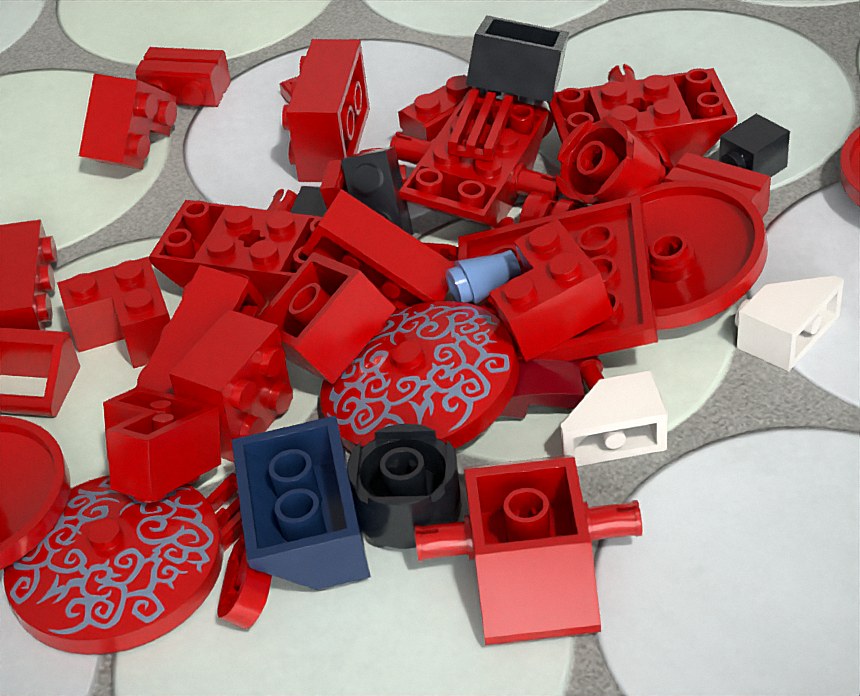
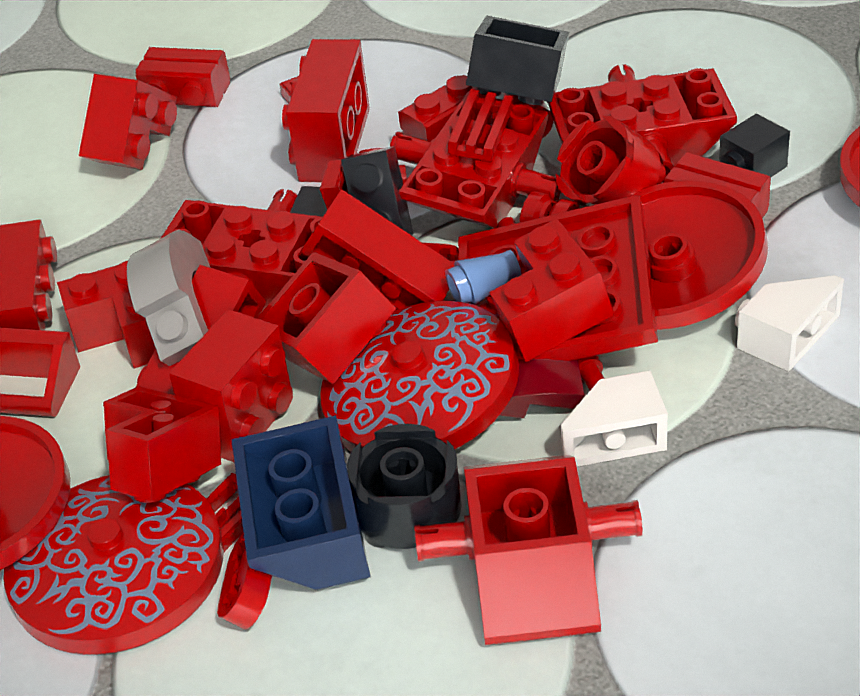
(164, 293): none -> light grey arch

